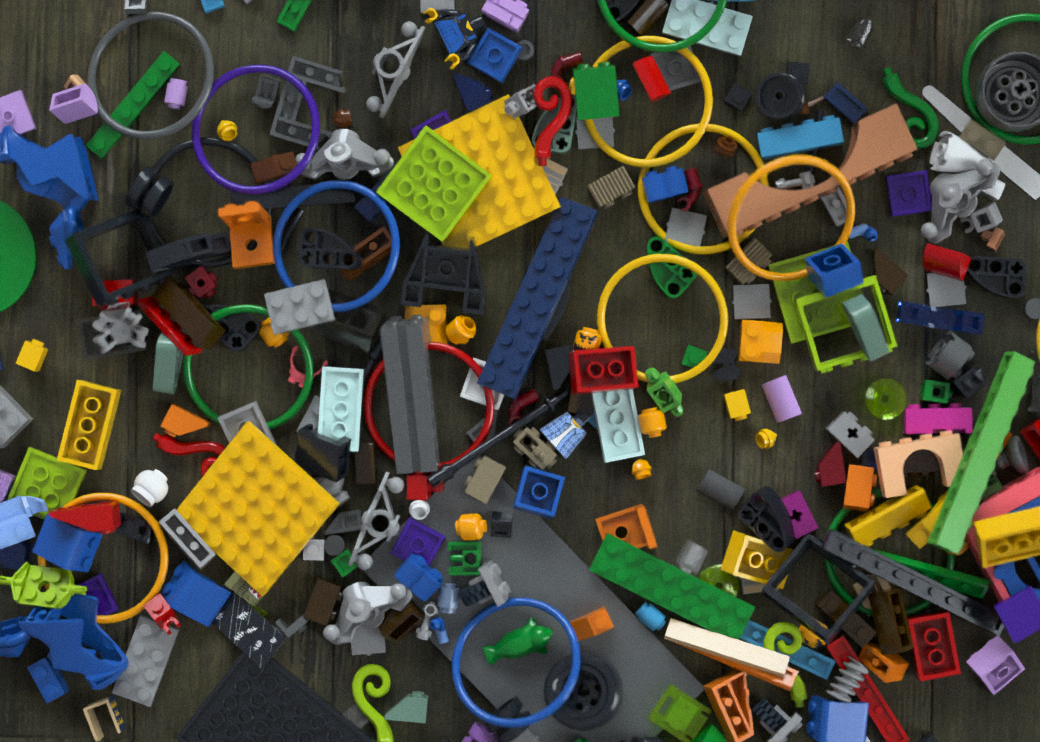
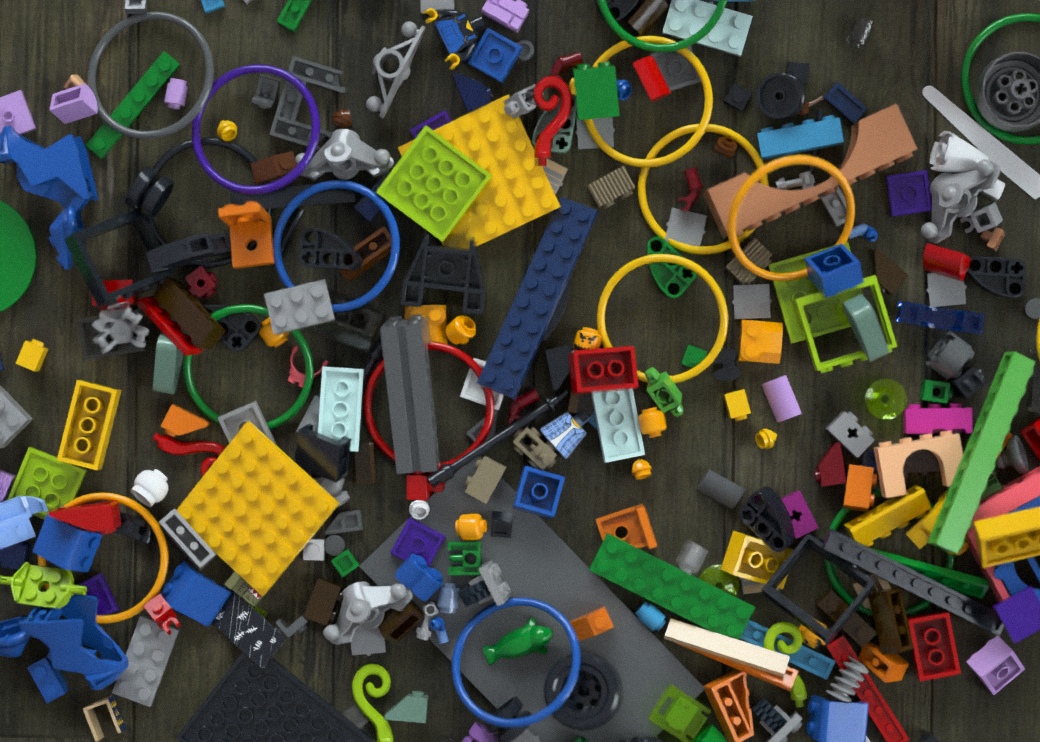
(395, 485): light grey piece -> none
(664, 185): blue brick -> none
(896, 90): green plant -> none
(982, 139): dark tan brick -> none

